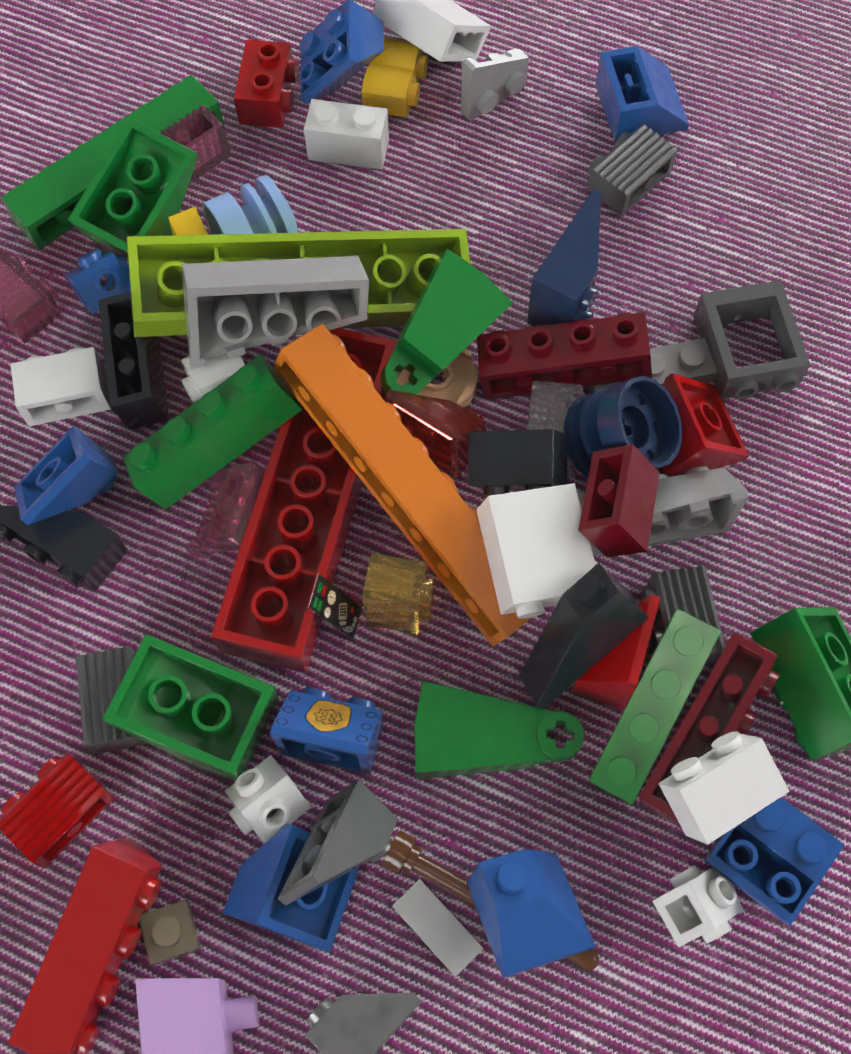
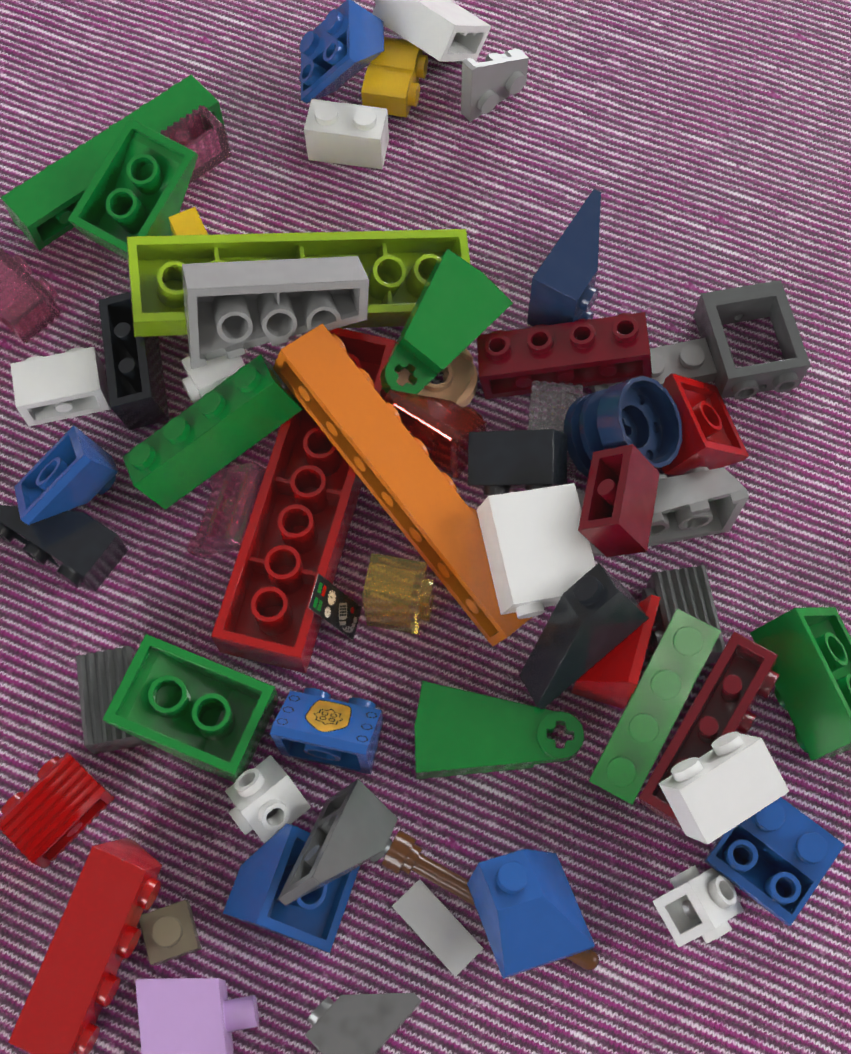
(87, 277): blue brick -> none
(261, 211): light blue wheel -> none
(265, 83): red brick -> none
(631, 168): dark grey brick -> none
(637, 92): blue slope -> none

